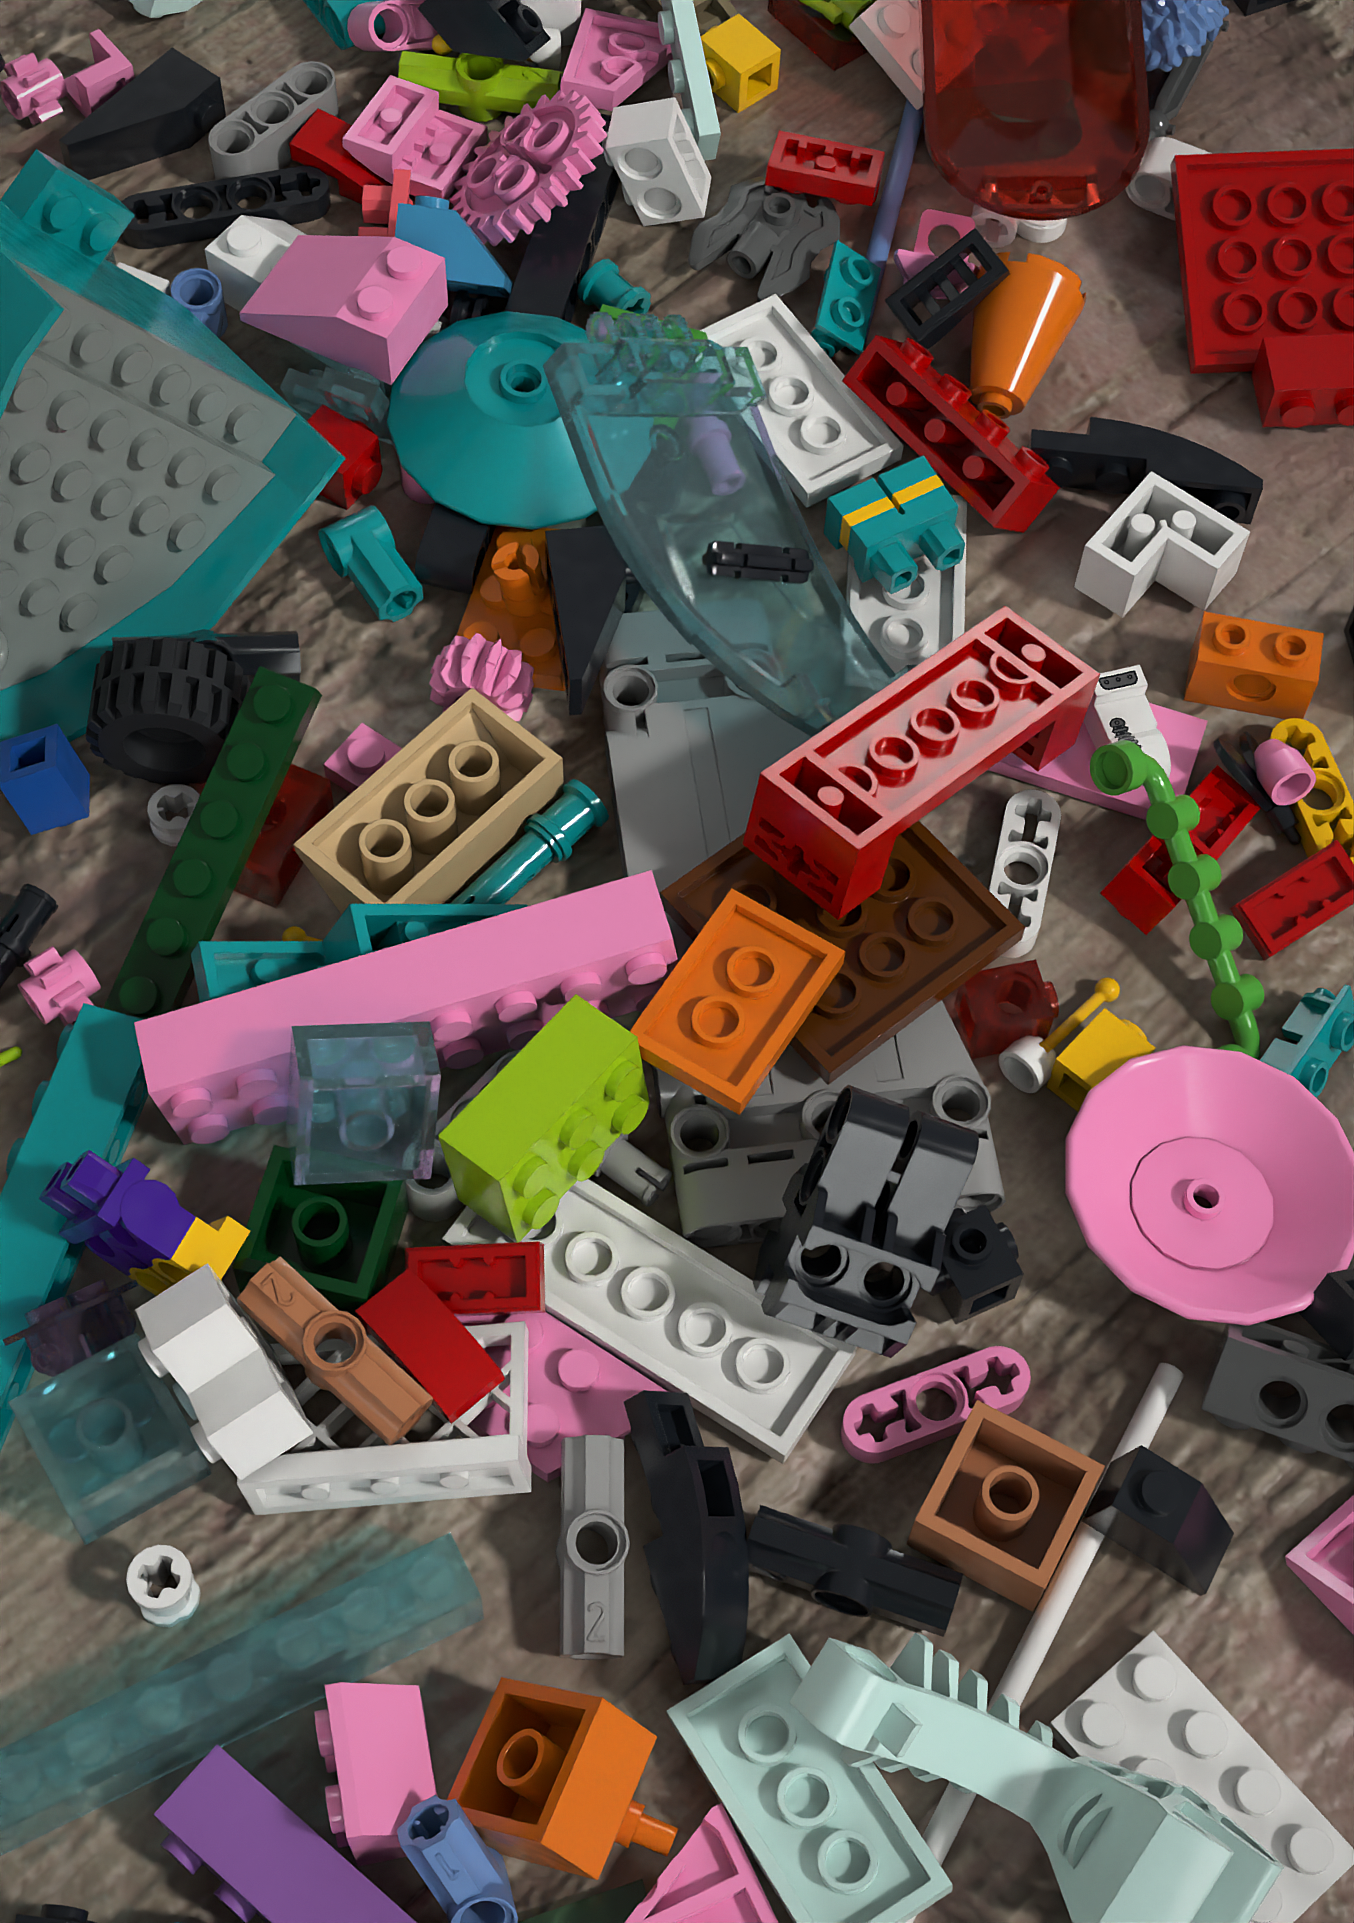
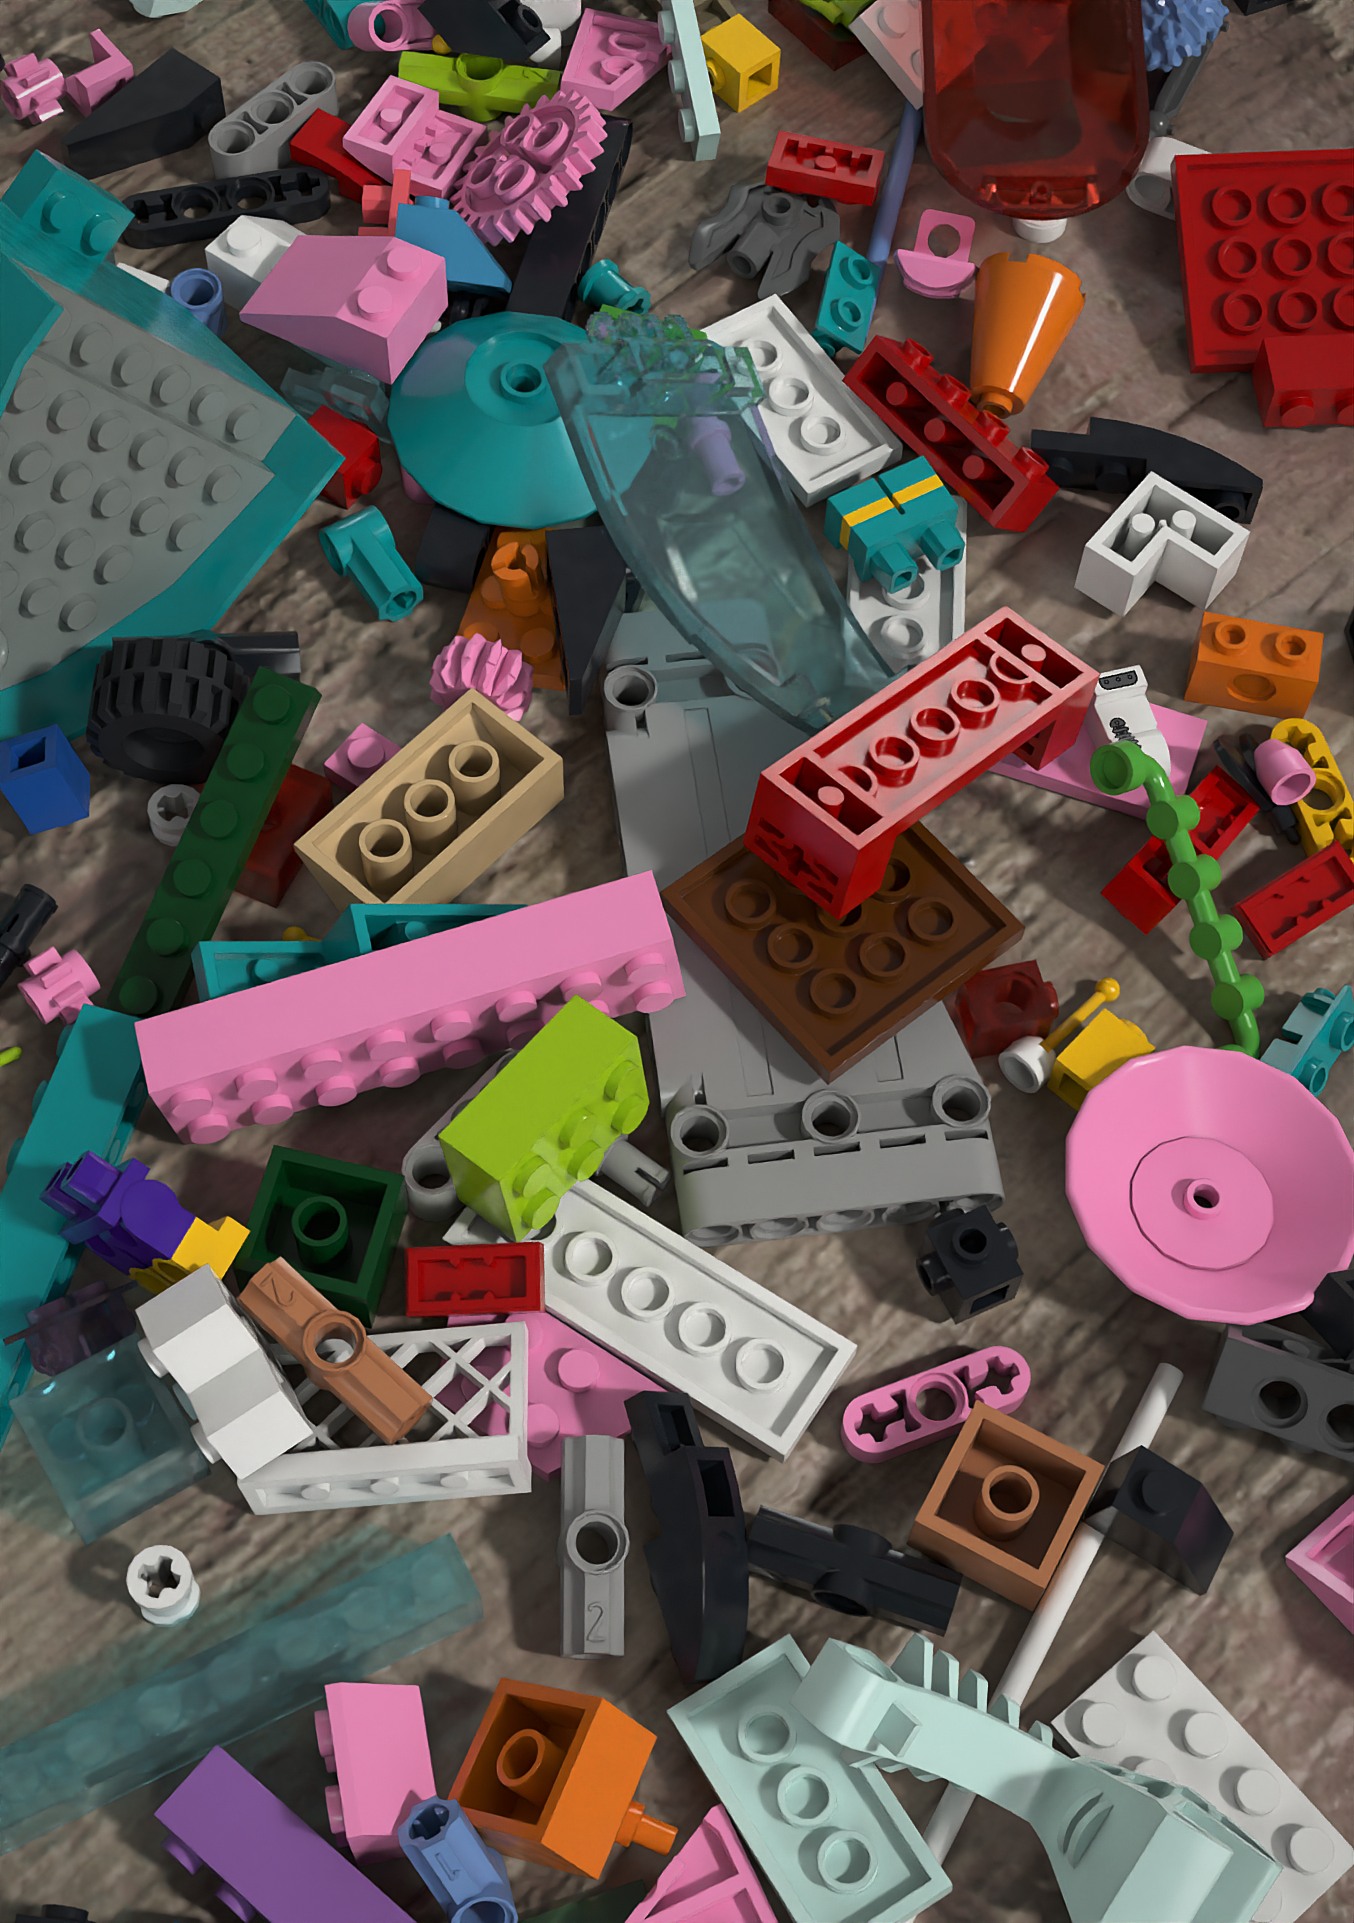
(362, 1102): clear light blue brick -> none
(430, 1344): red slope -> none
(545, 841): teal pin -> none
(657, 162): white brick -> none
(736, 1000): orange plate -> none
(757, 562): black axle -> none
(876, 1195): black connector -> none
(935, 274): black slope -> none
(995, 233): white bush -> none
(1037, 854): white beam -> none

